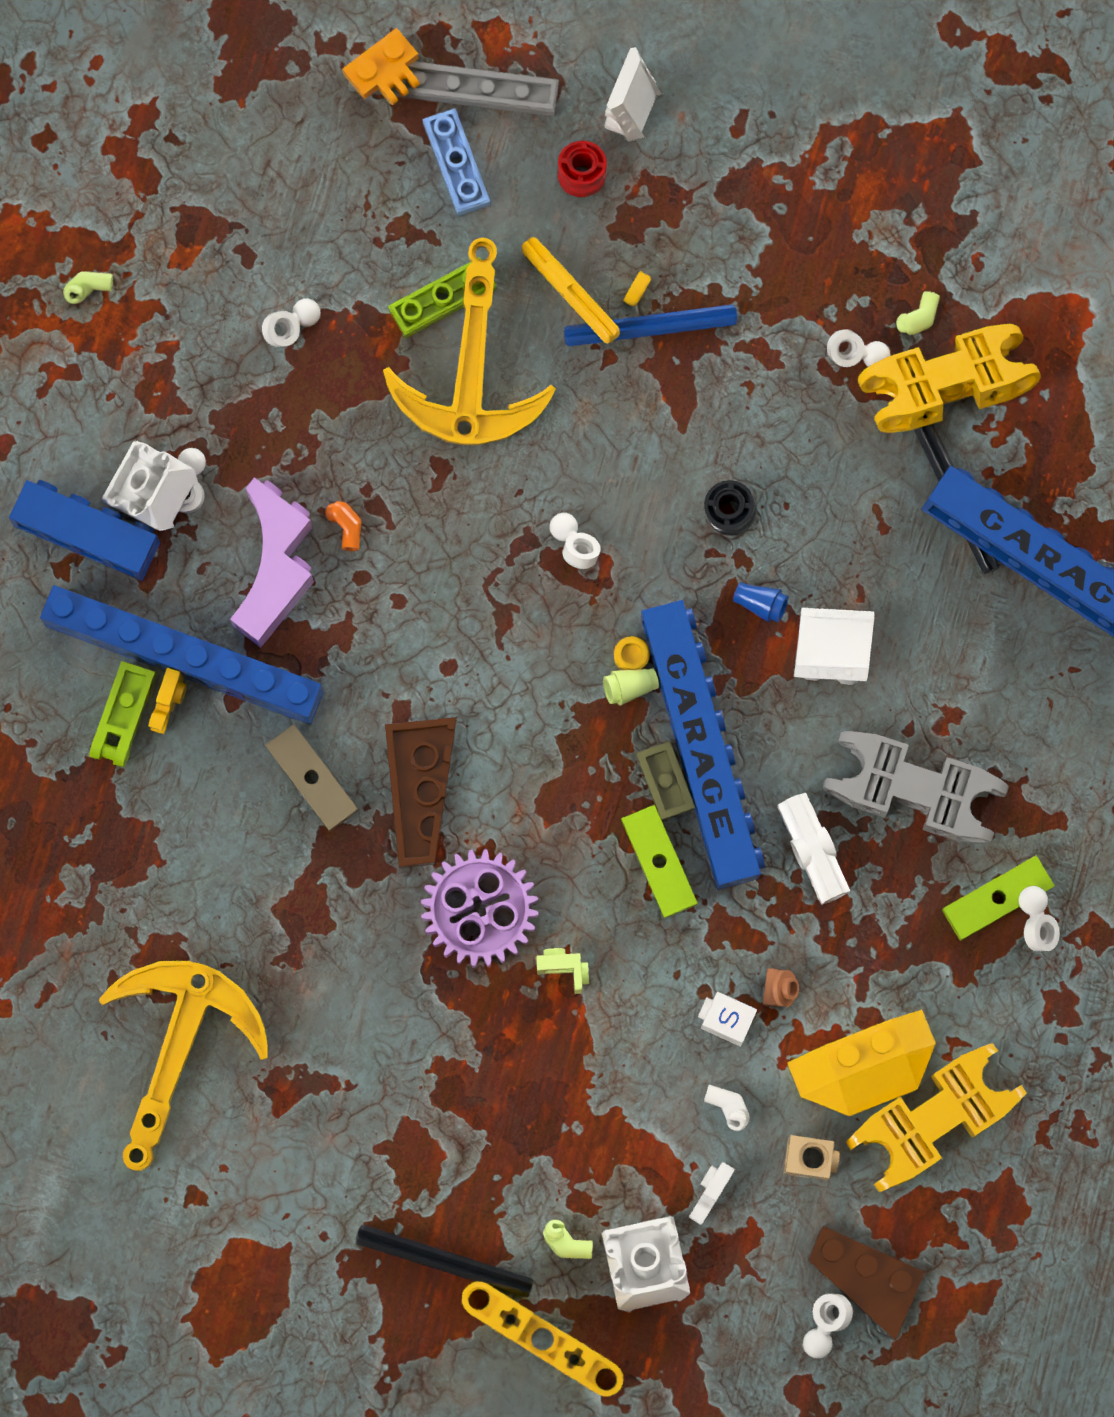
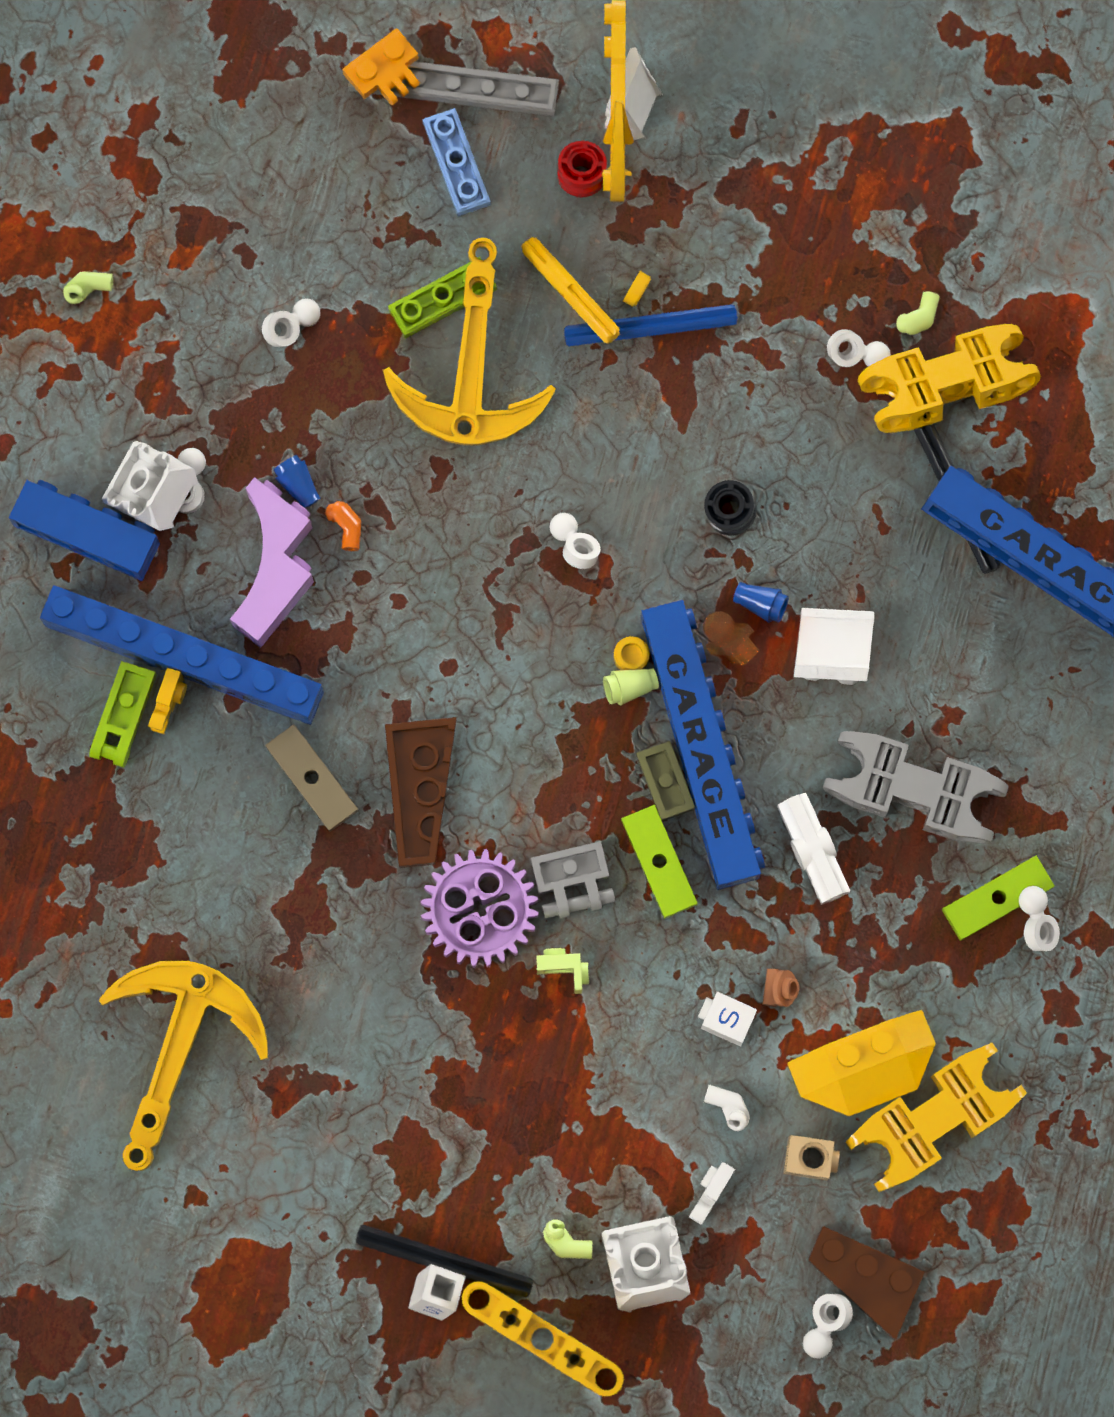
(297, 481): none -> blue cone
(436, 1292): none -> white brick
(569, 869): none -> light grey plate
(618, 130): none -> yellow piece
(729, 638): none -> clear orange hips

